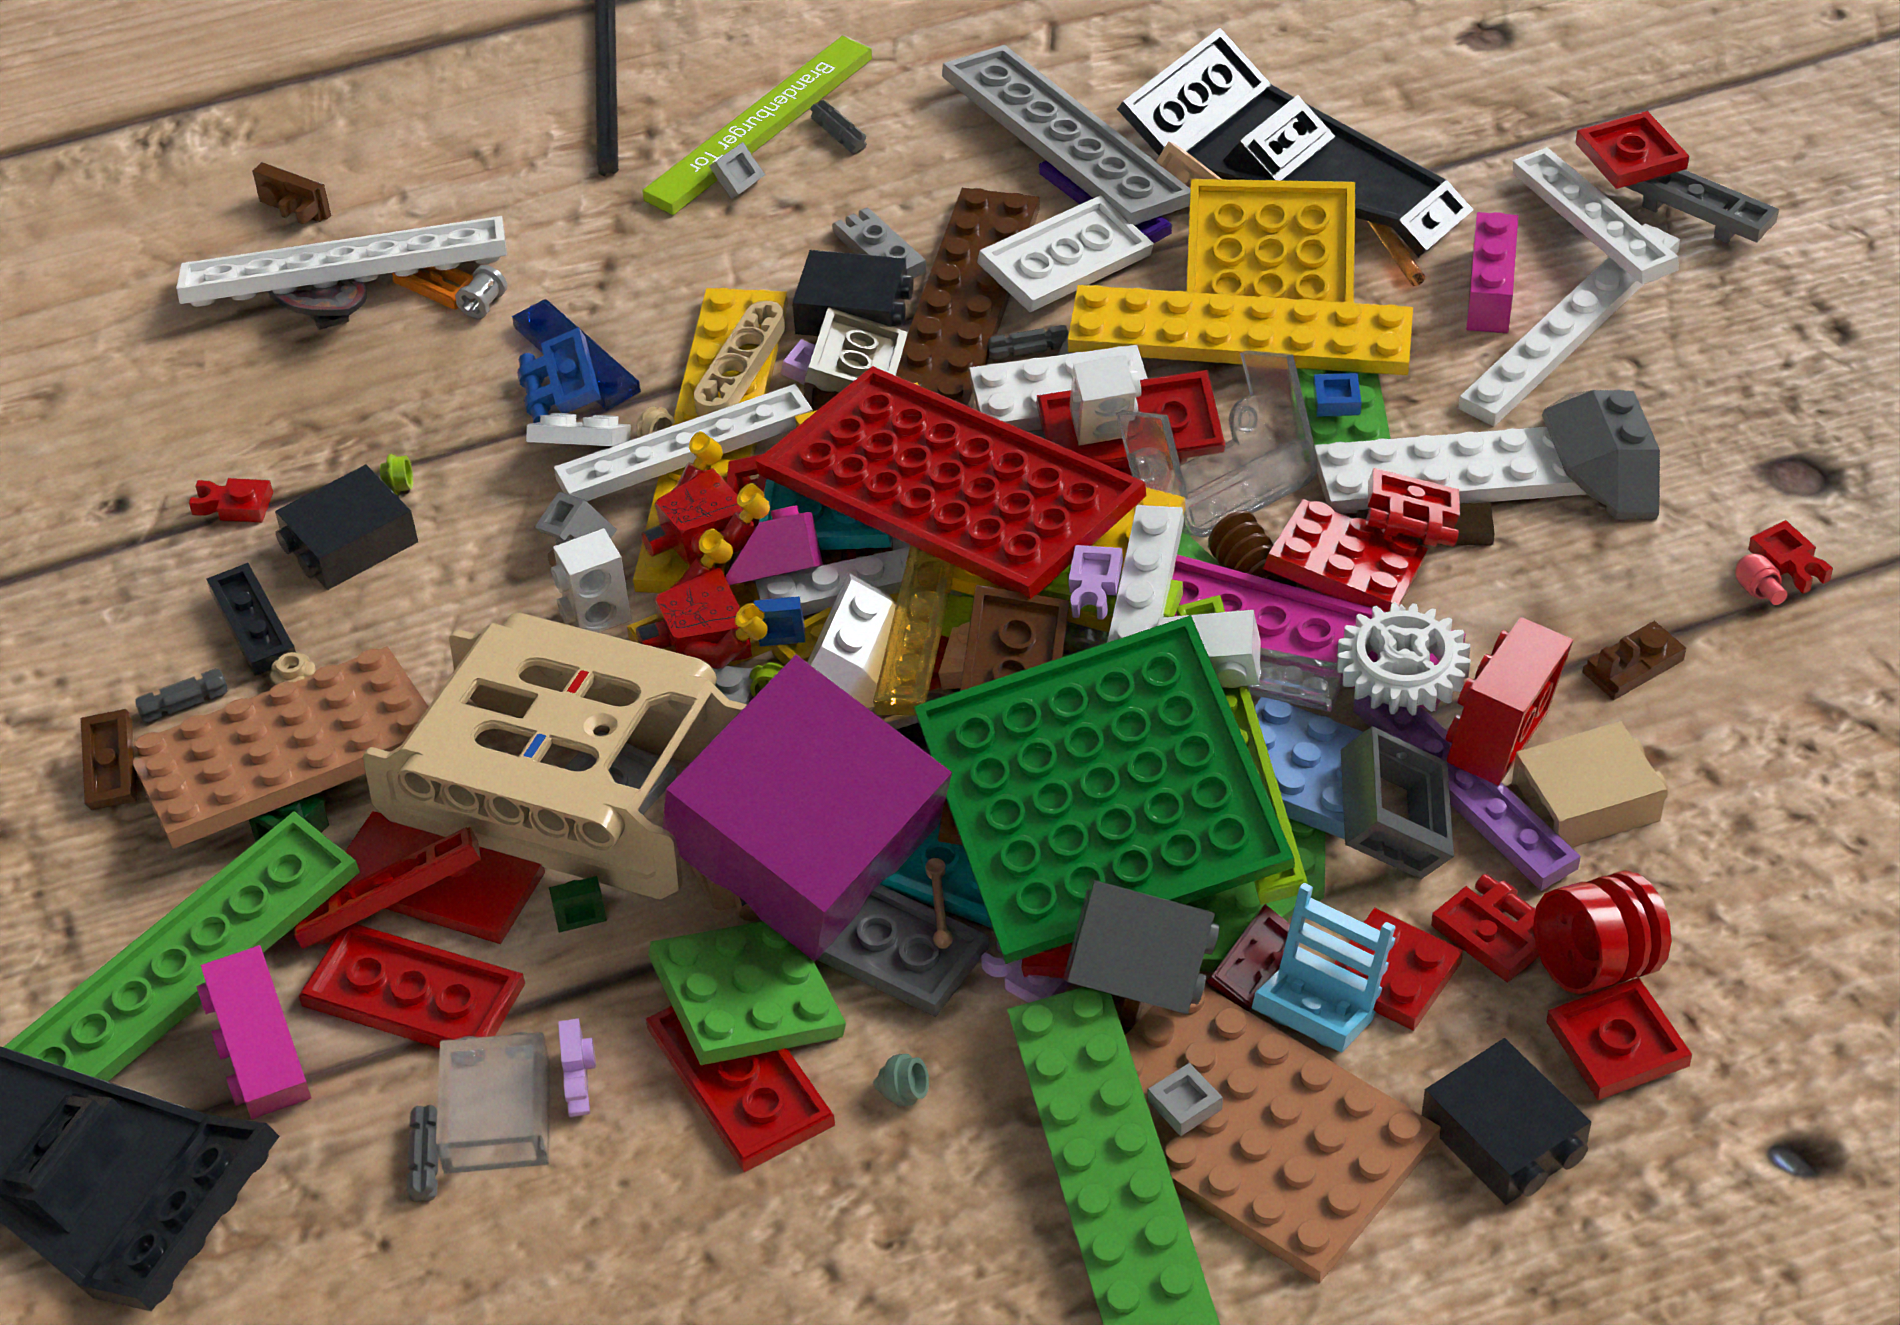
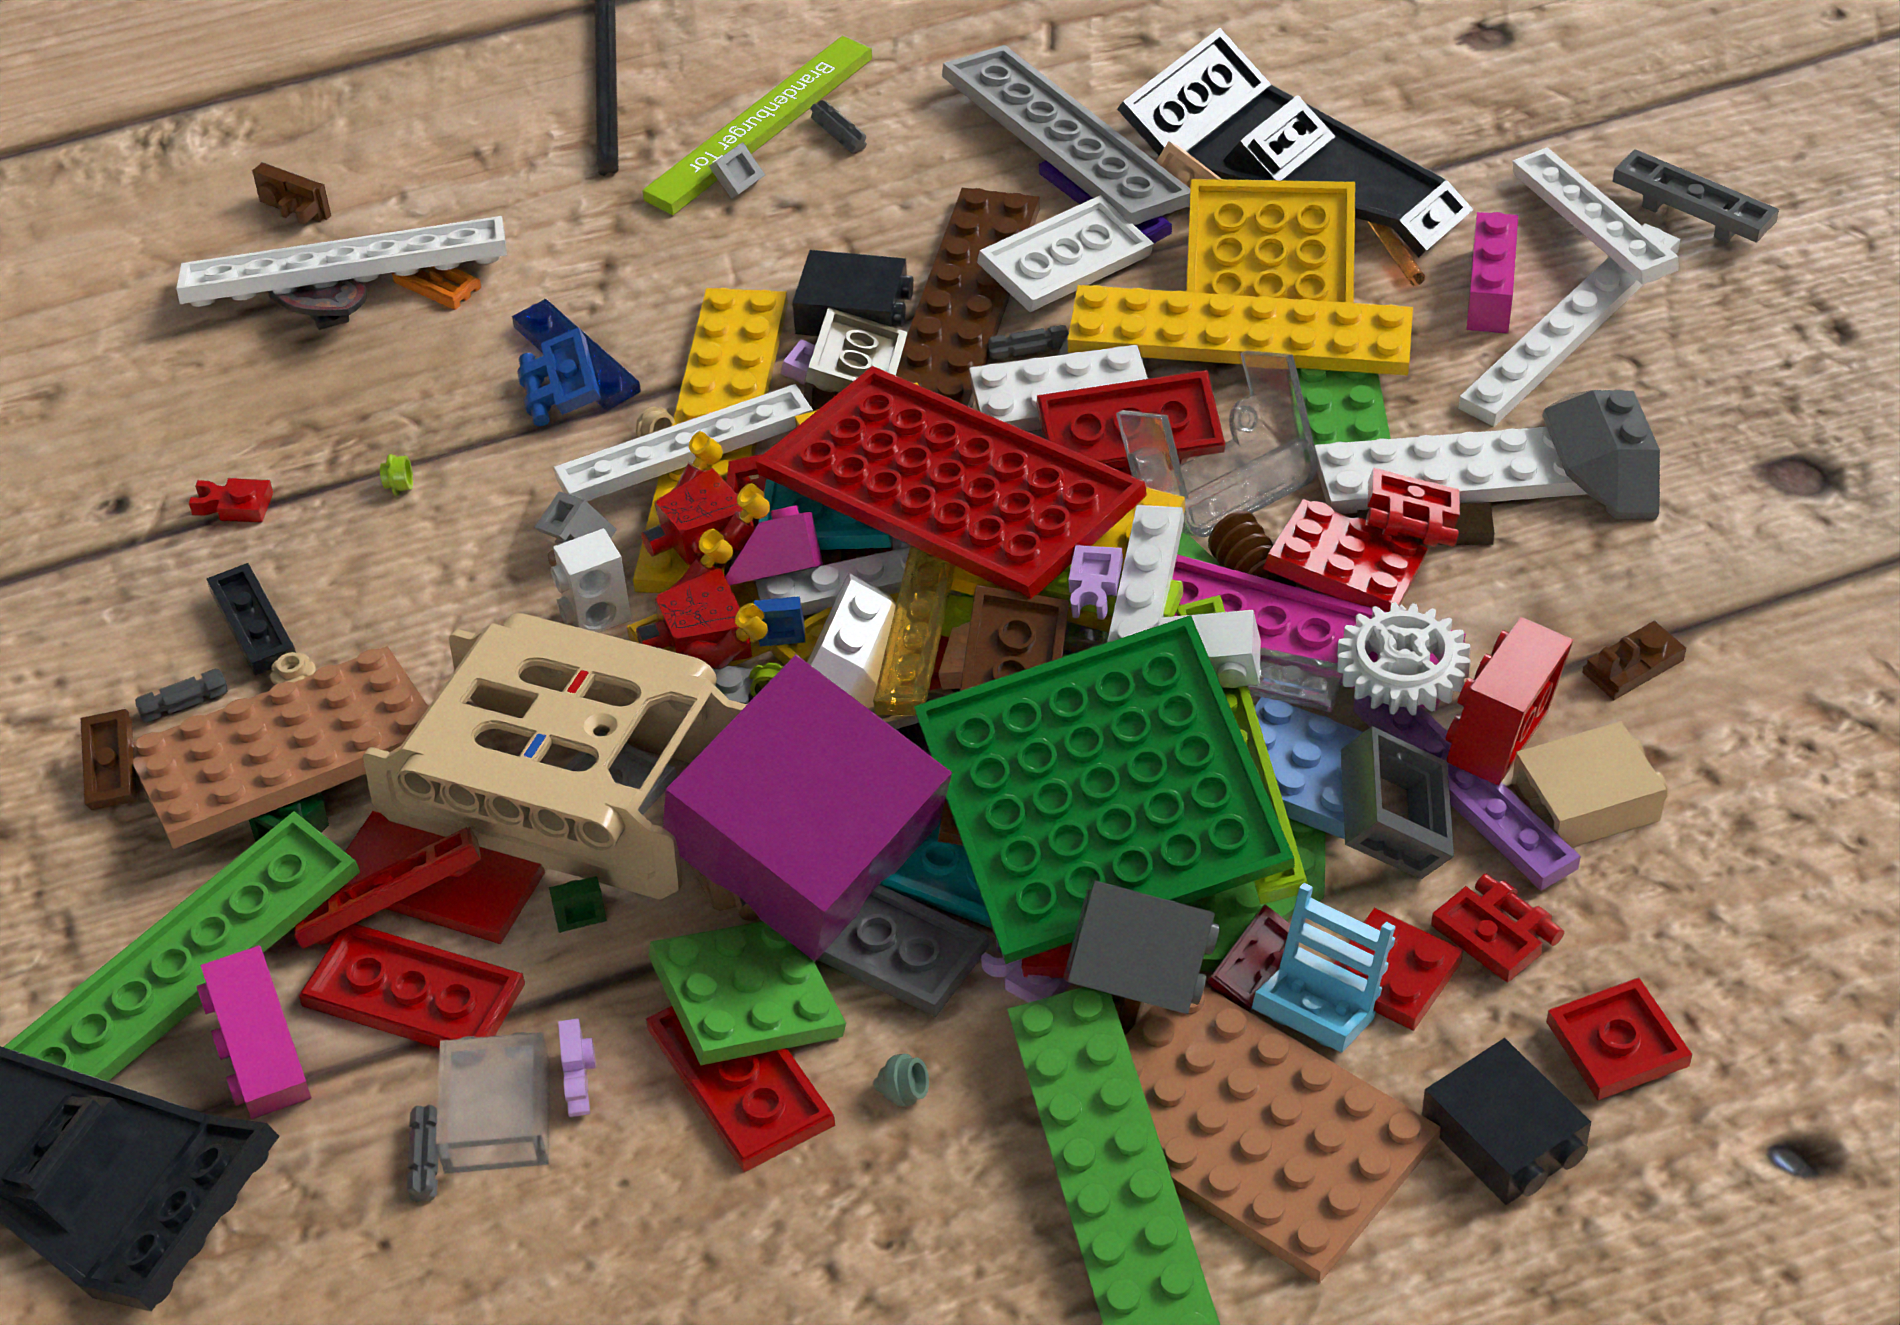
(345, 527): black brick -> none
(481, 291): light grey bush -> none
(563, 429): white plate -> none
(731, 358): tan beam -> none
(874, 237): light grey hinge -> none
(936, 870): medium nougat hinge -> none
(1098, 393): white brick -> none
(1185, 1099): light grey plate -> none
(1337, 394): blue plate -> none
(1602, 931): red wheel -> none
(1632, 149): red plate -> none
(1760, 578): coral cylinder -> none
(1791, 554): red plate -> none

